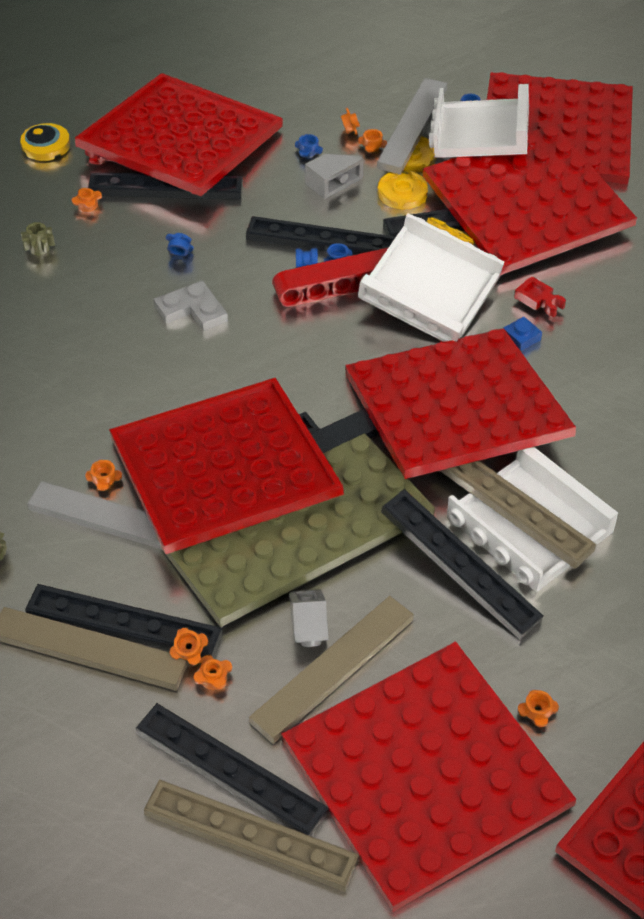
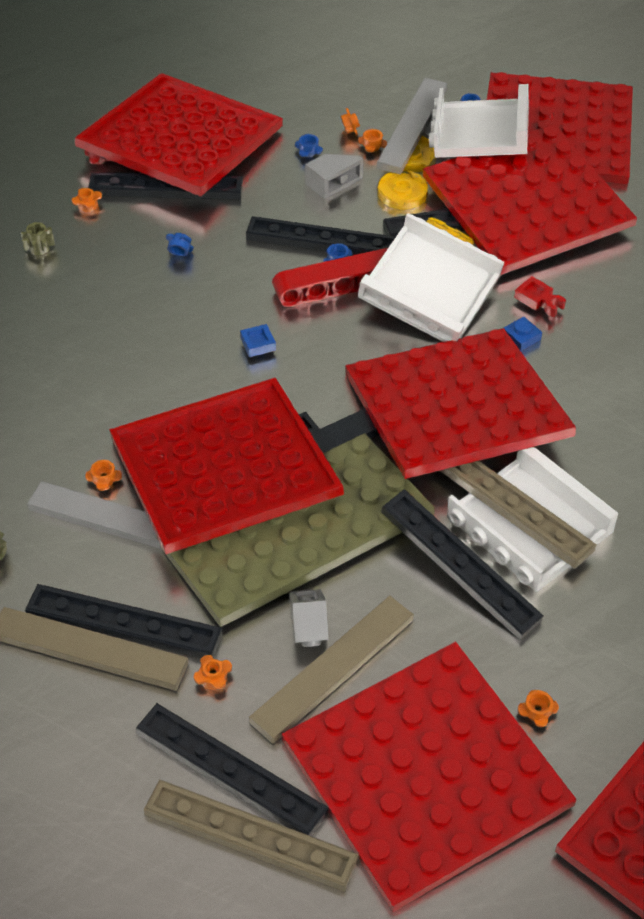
(45, 141): yellow tile -> none
(185, 637): orange plate -> none
(192, 300): light grey plate -> none
(257, 340): none -> blue plate
(306, 258): blue wheel -> none

